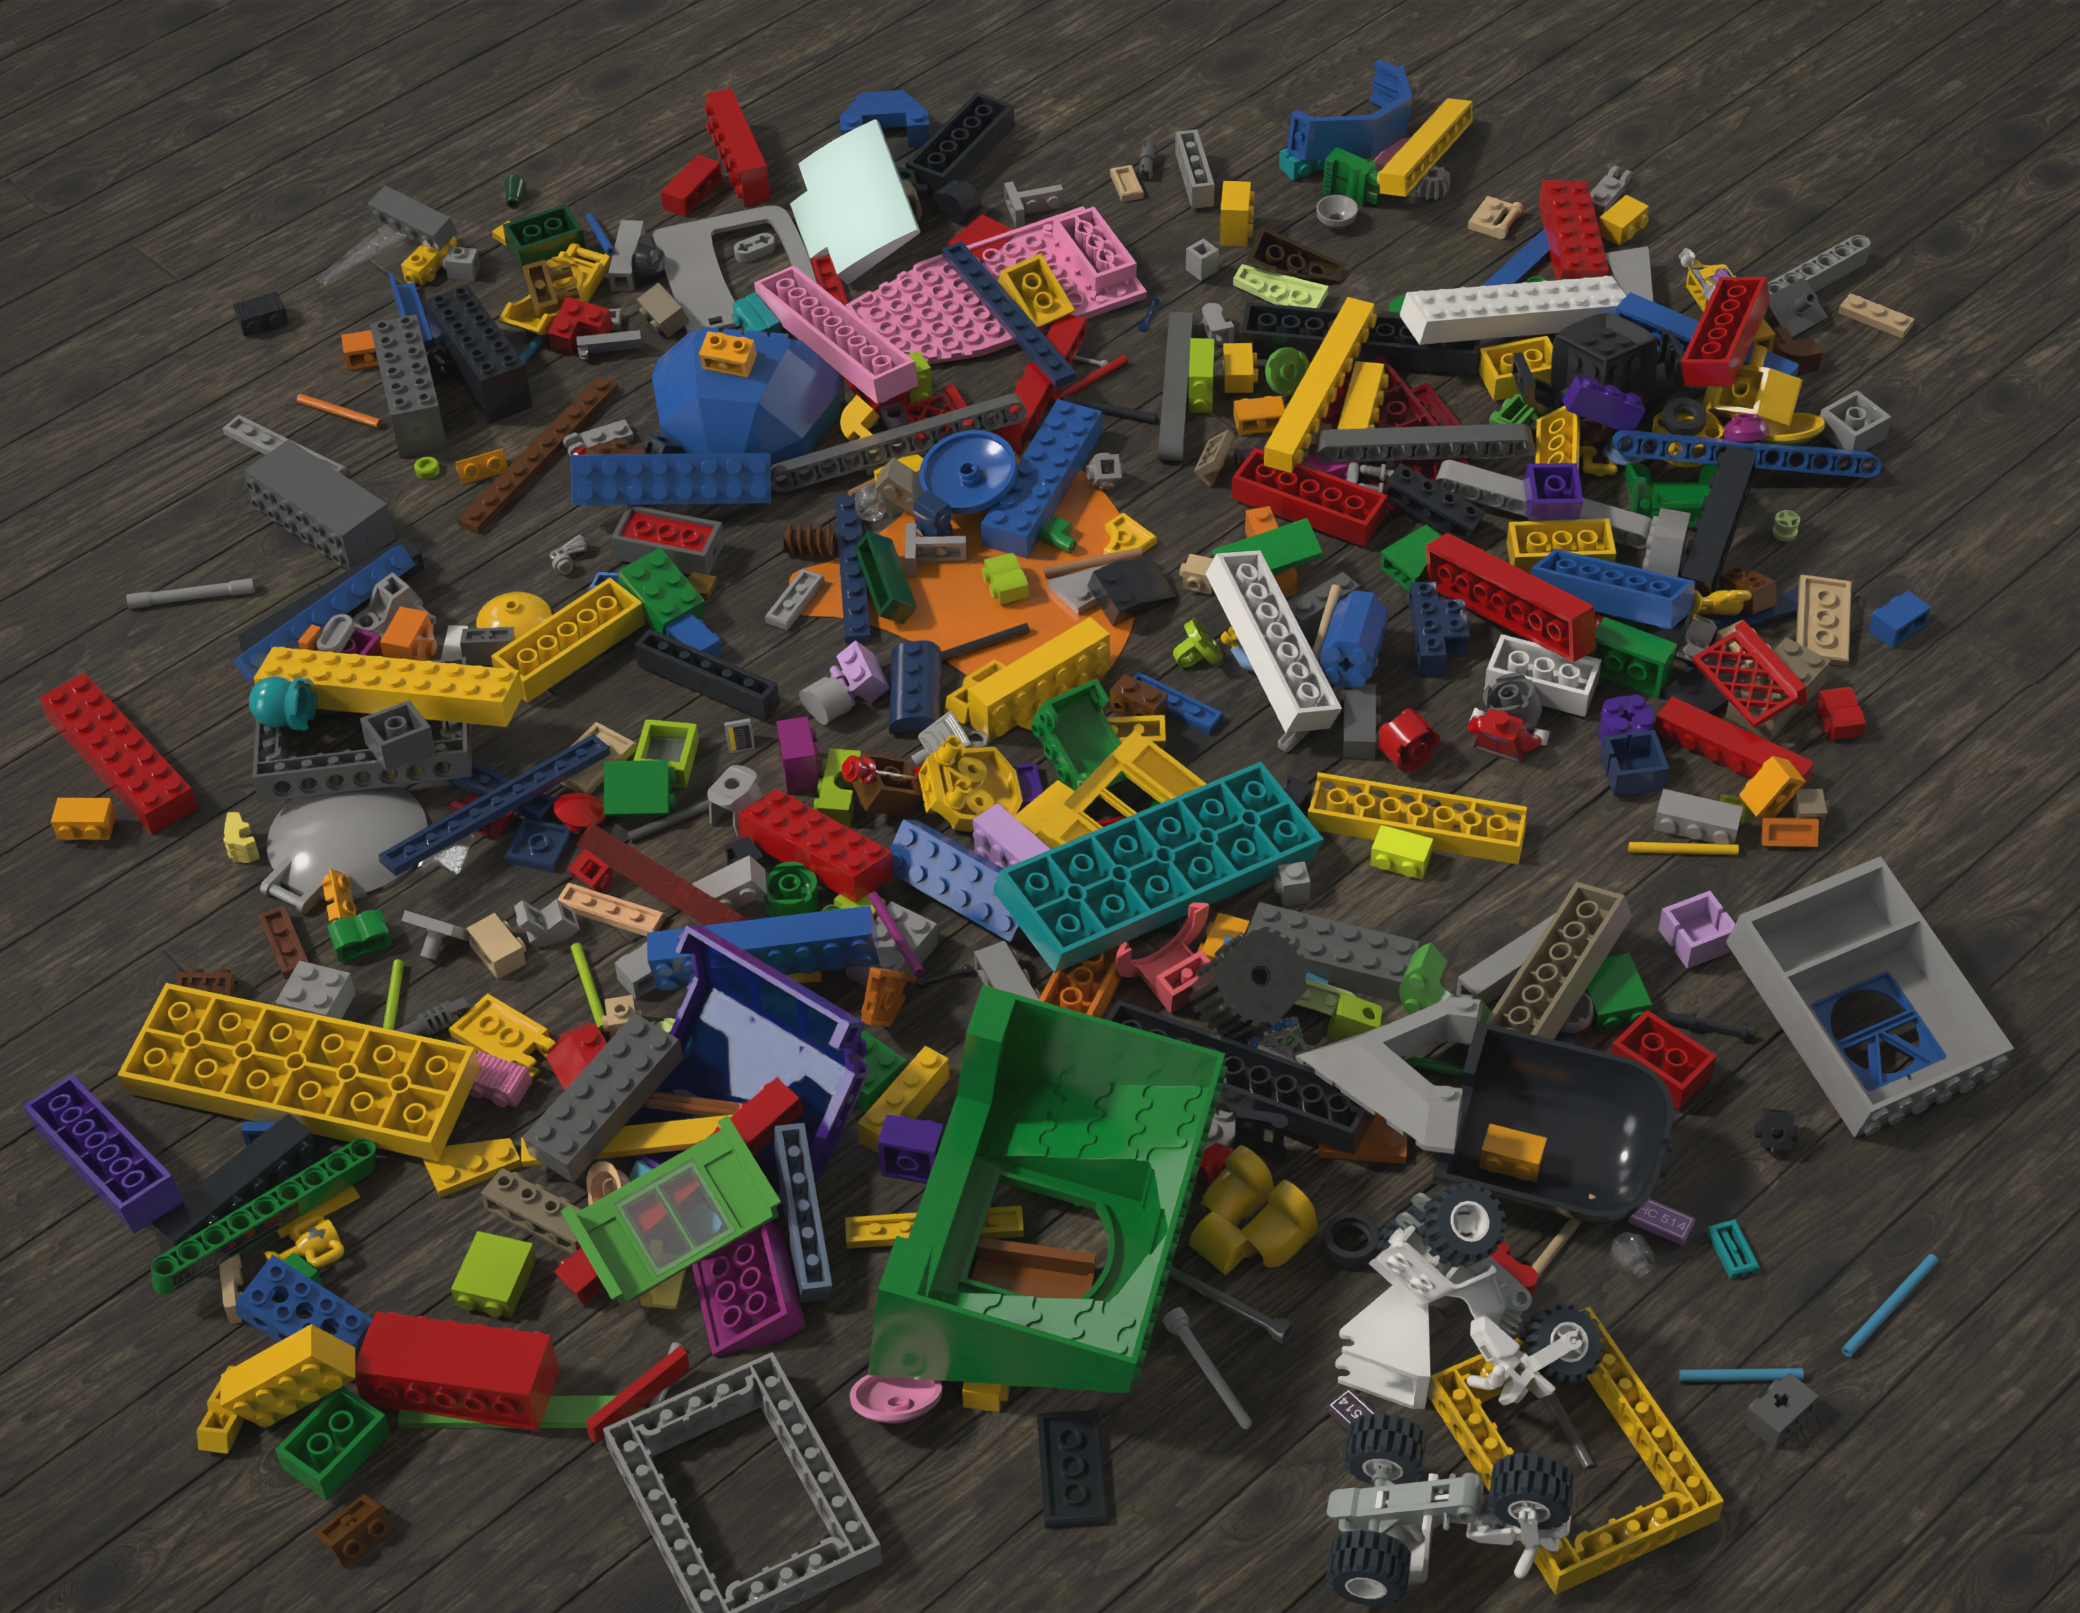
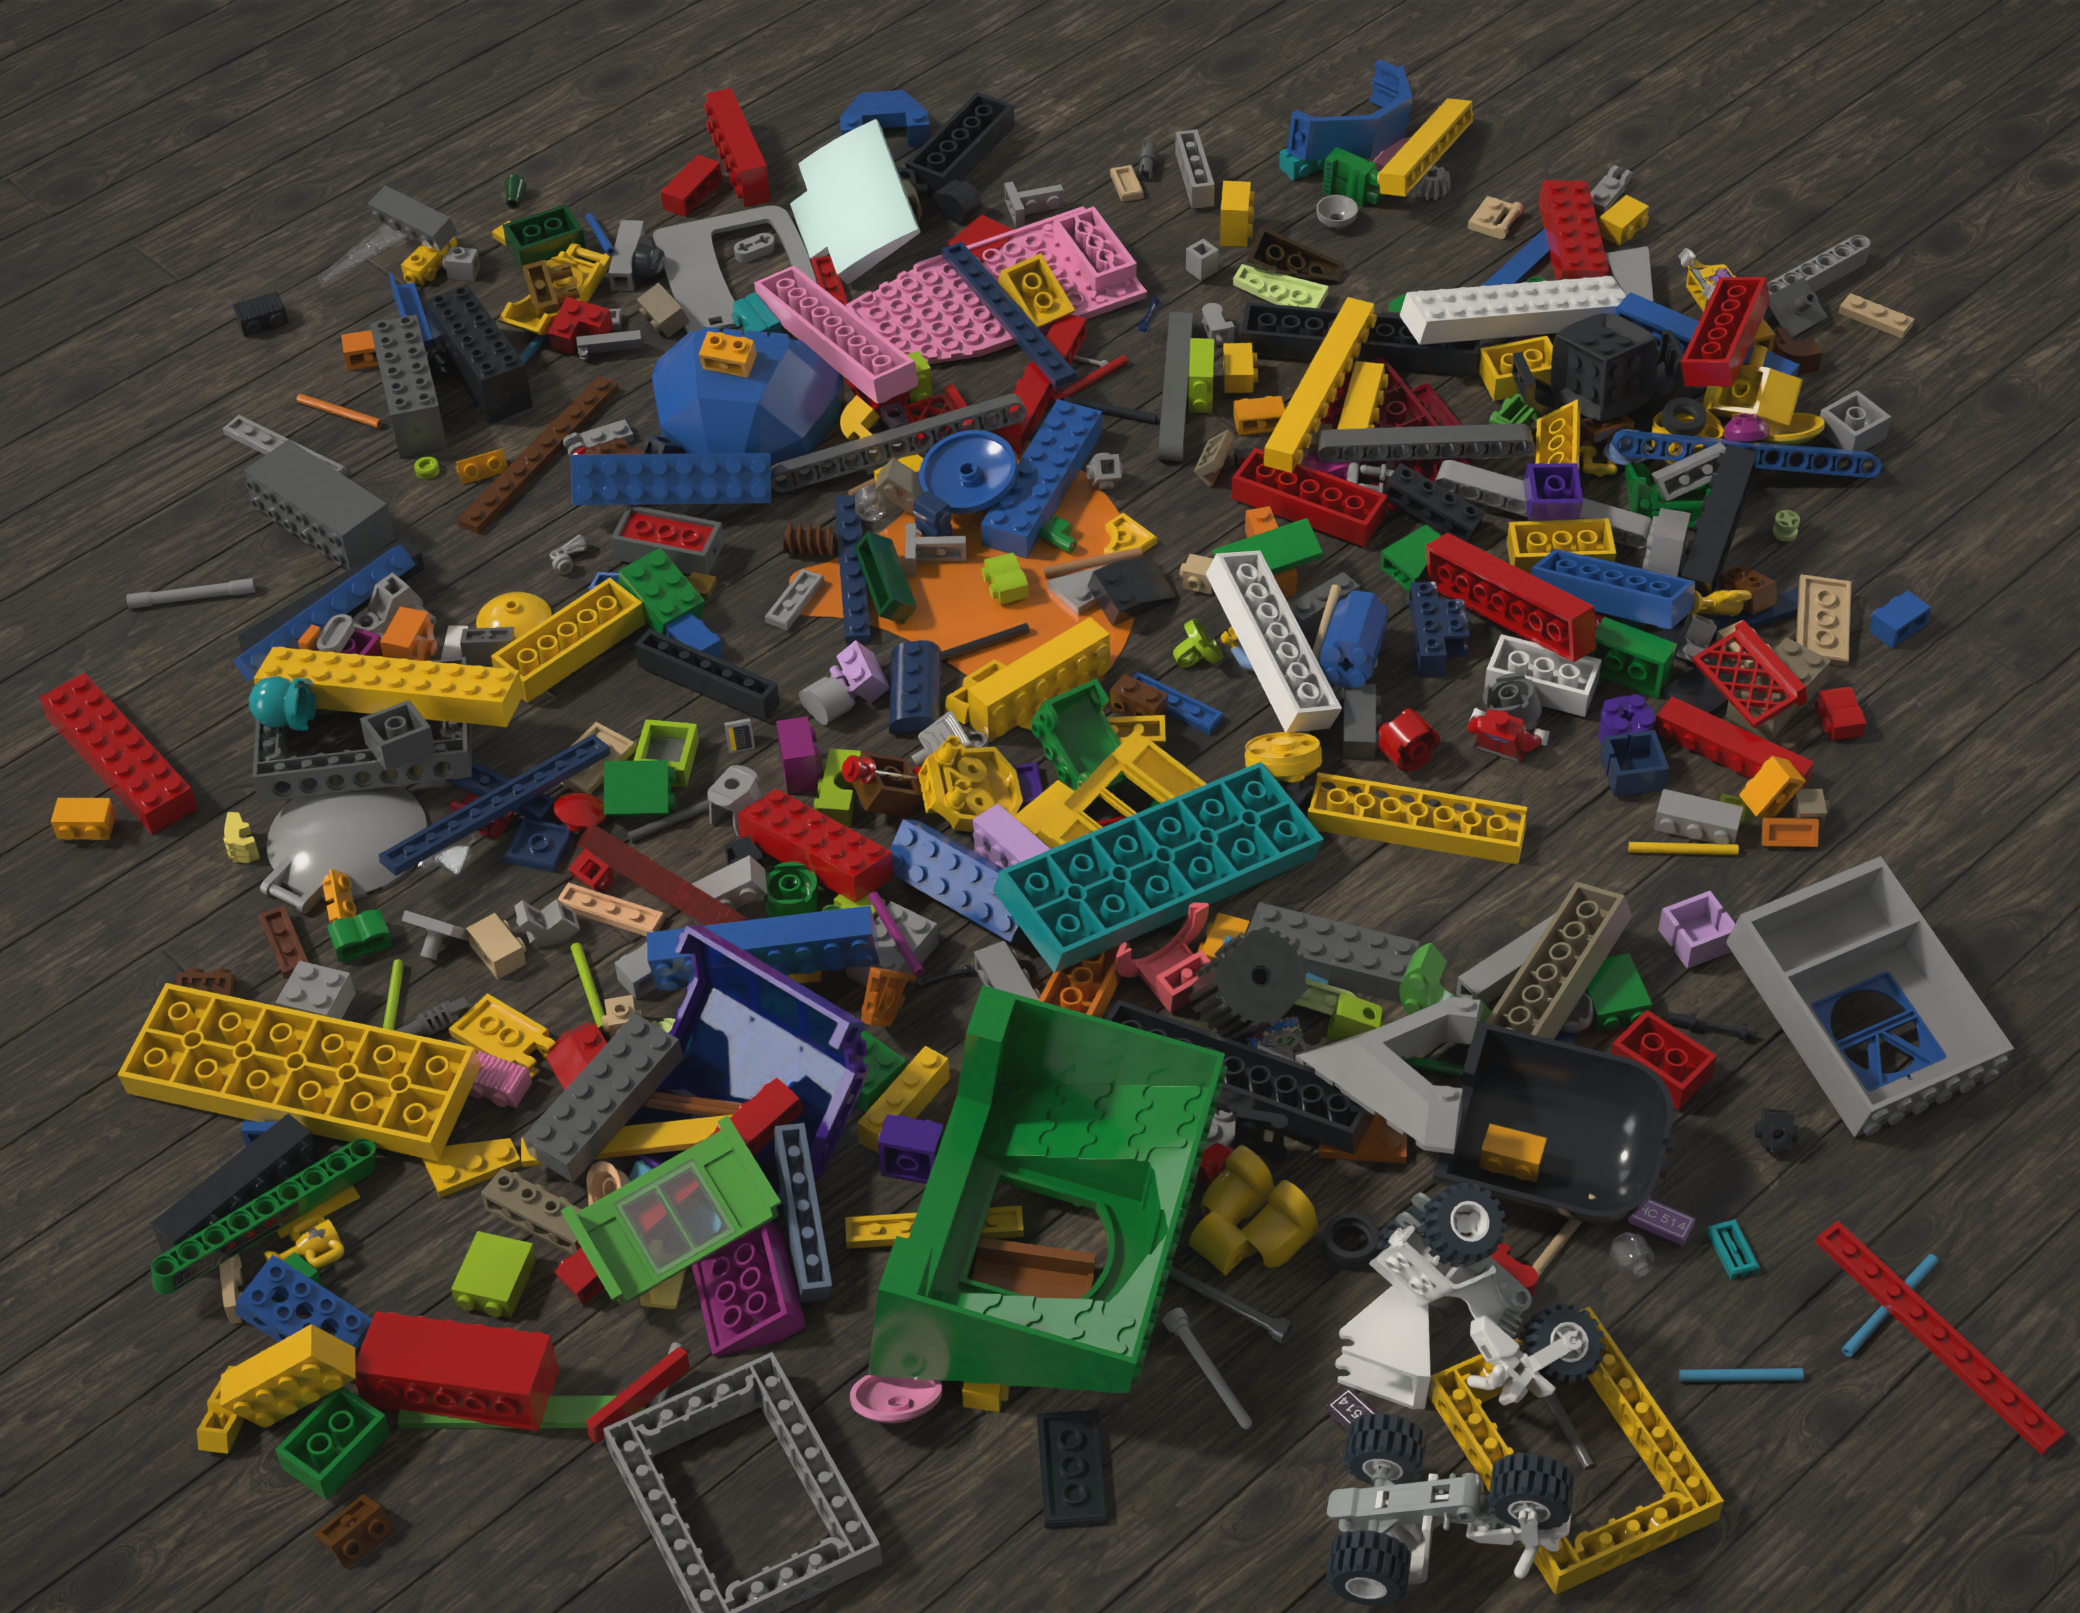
(104, 1154): dark purple brick -> none
(1285, 755): none -> yellow piece
(1286, 370): bright green tile -> none
(1292, 884): light grey brick -> none
(1401, 852): neon yellow brick -> none
(1604, 404): dark purple brick -> none
(1688, 472): none -> light grey brick
(1781, 1410): dark grey brick -> none
(1941, 1338): none -> red plate

